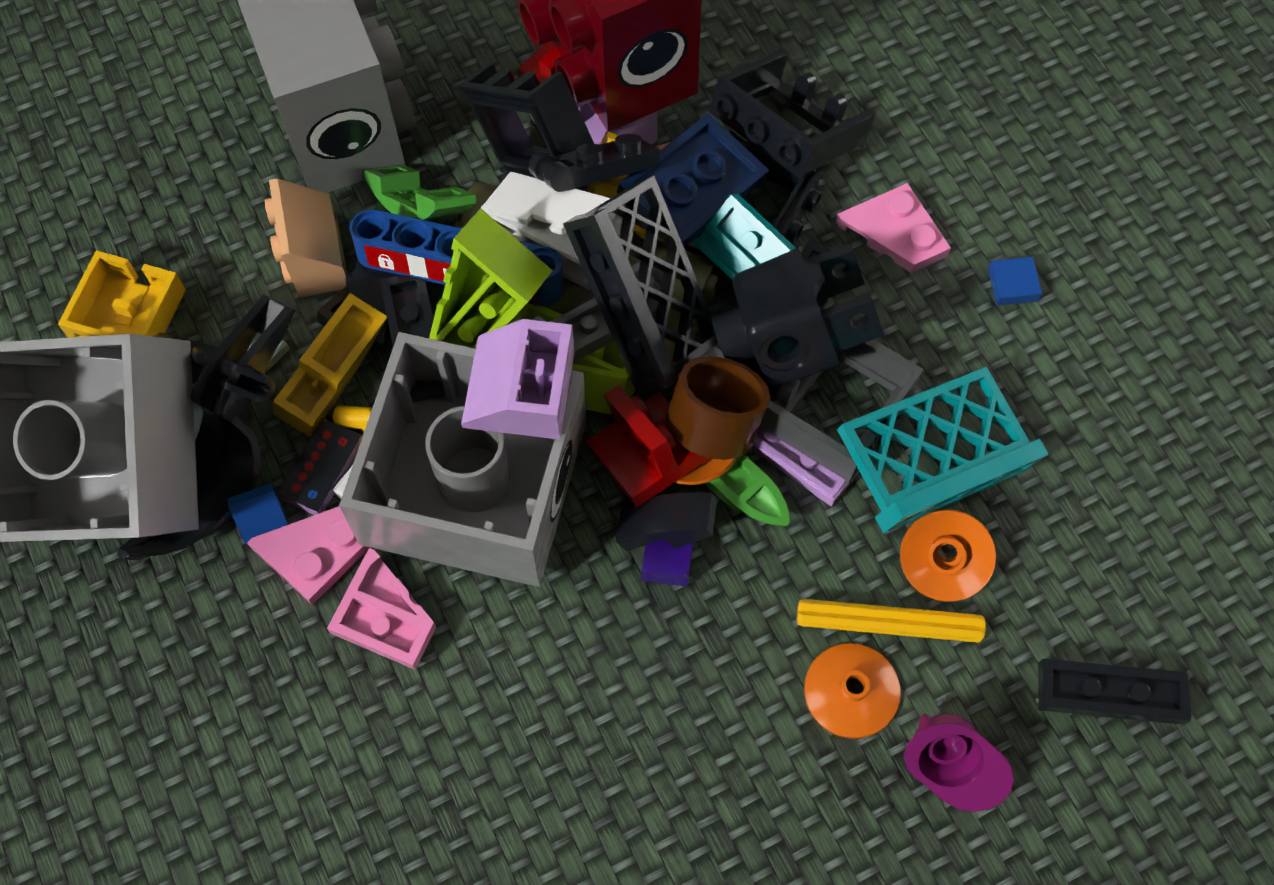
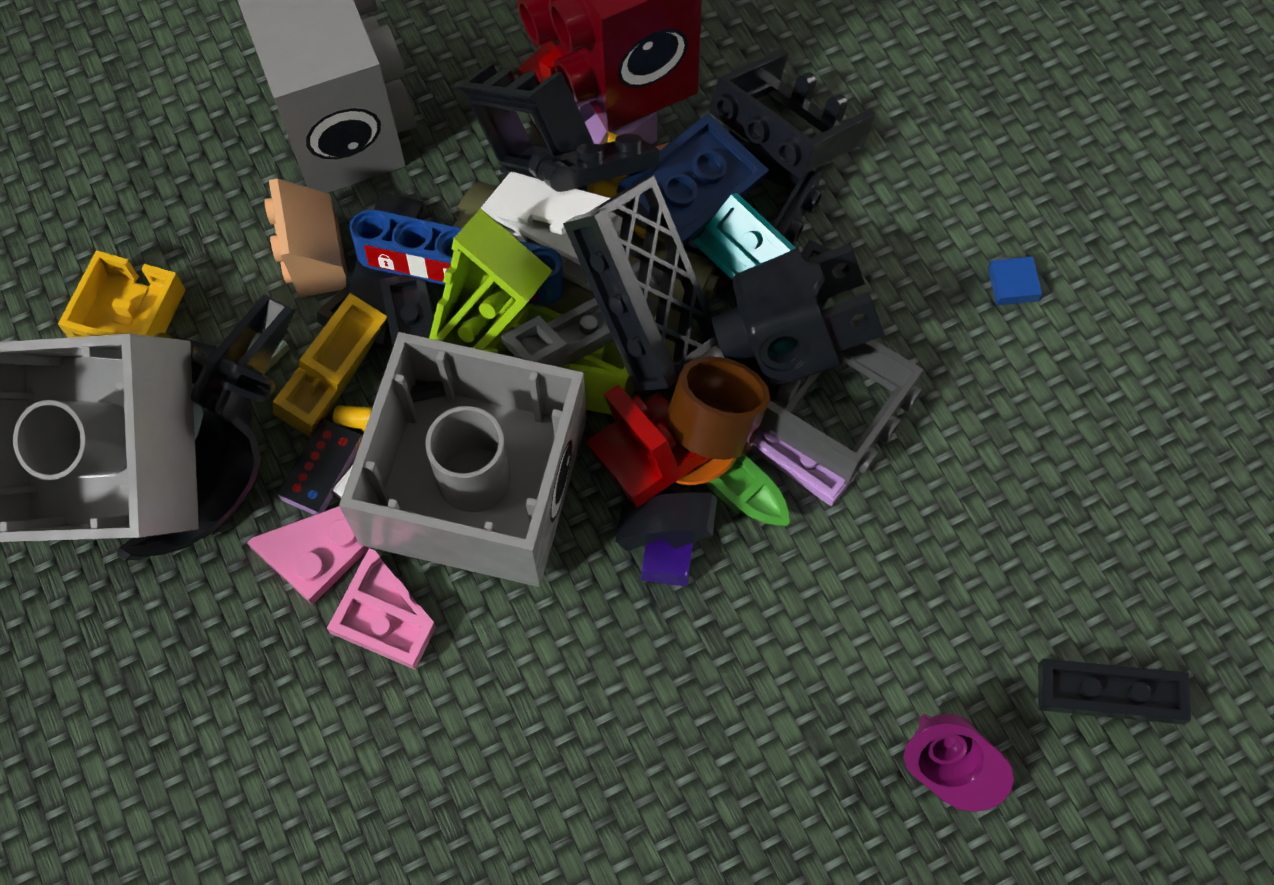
(257, 511): blue tile -> none
(401, 194): bright green slope -> none
(521, 379): lavender slope -> none
(849, 713): orange dish -> none
(891, 620): yellow axle -> none
(897, 227): bright pink wing -> none
(947, 577): orange dish -> none
(948, 485): teal fence -> none

